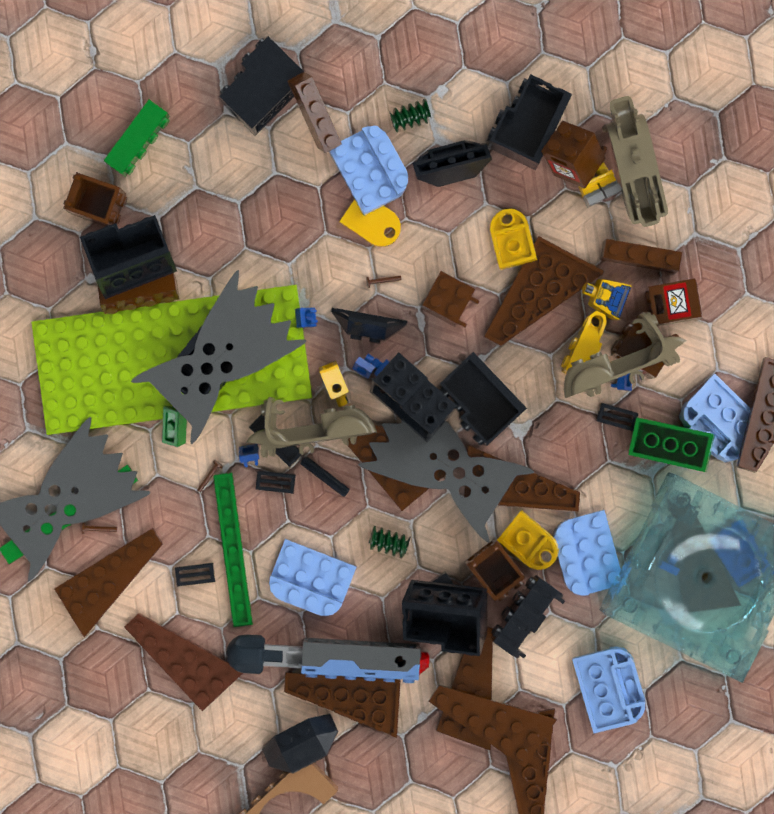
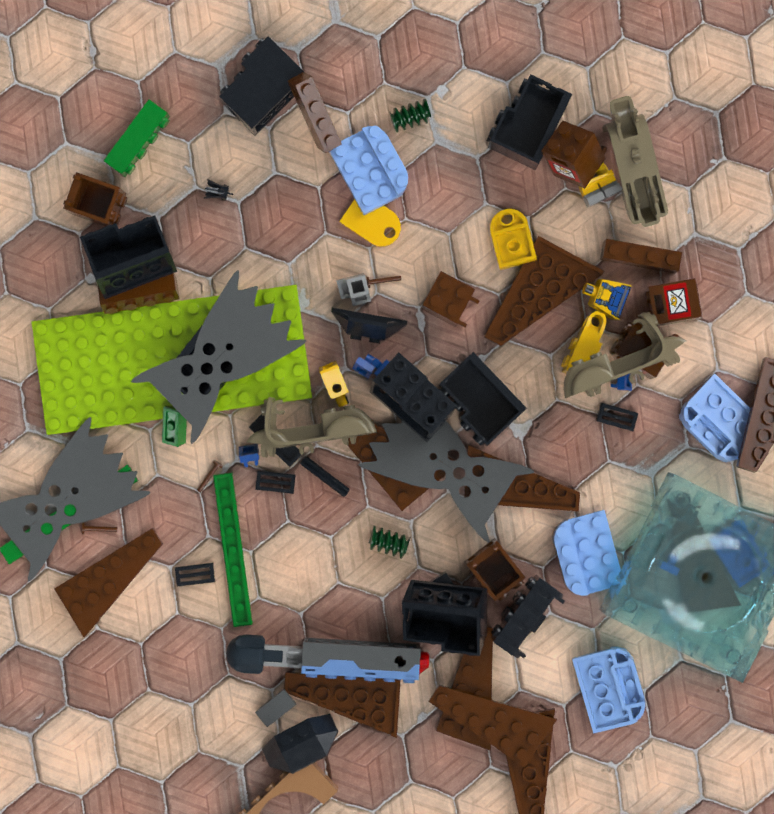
(189, 665): copper wing -> none
(217, 191): none -> black piece
(275, 708): none -> dark grey slope
(306, 317): blue tile -> none
(310, 579): light blue plate -> none
(354, 288): none -> light grey brick
(452, 163): black wedge -> none
(528, 541): yellow tile -> none
(671, 444): green brick -> none

